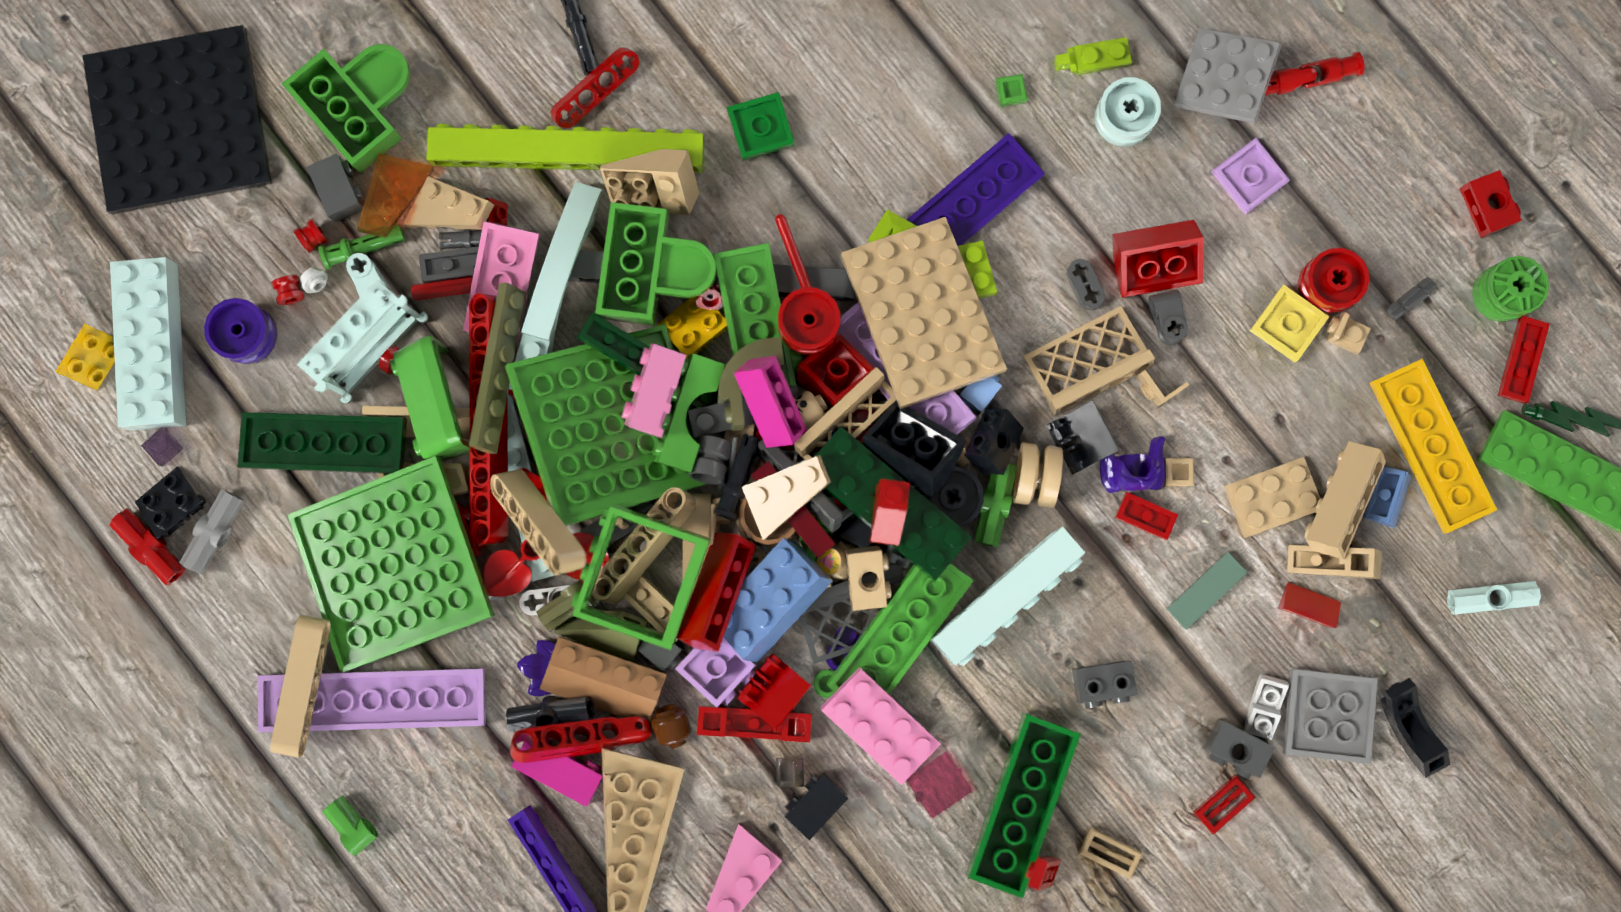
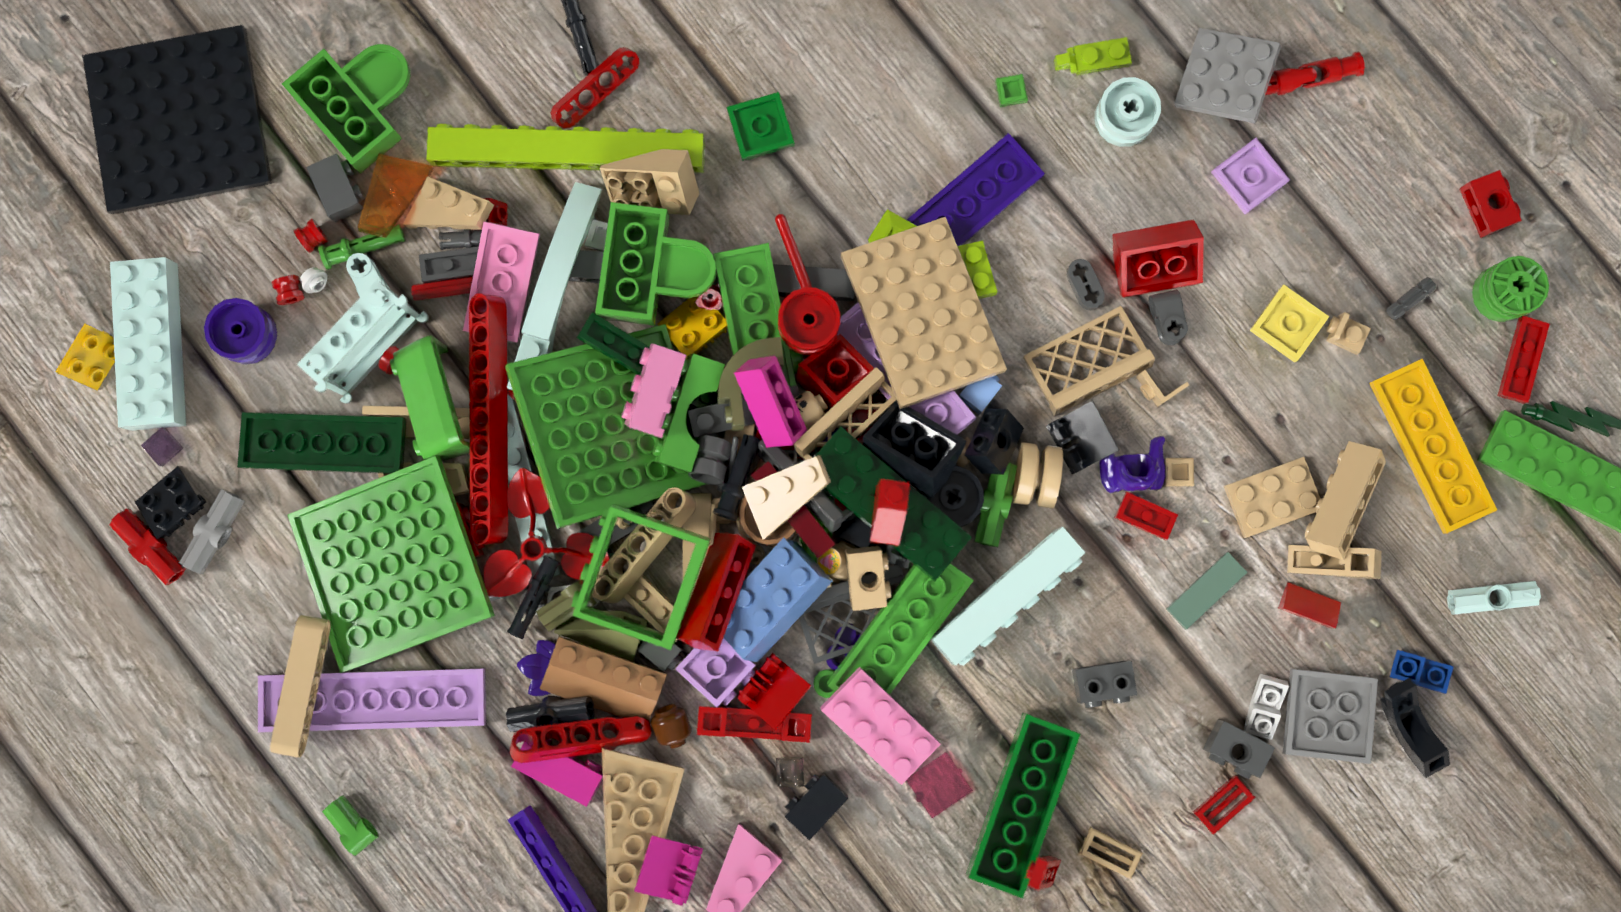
(494, 379): olive plate -> none
(518, 627): none -> black pin
(538, 522): tan beam -> none
(597, 235): none -> white plate
(668, 869): none -> dark pink hinge
(1346, 271): red wheel -> none
(1388, 497): medium blue slope -> none
(1421, 671): none -> blue slope

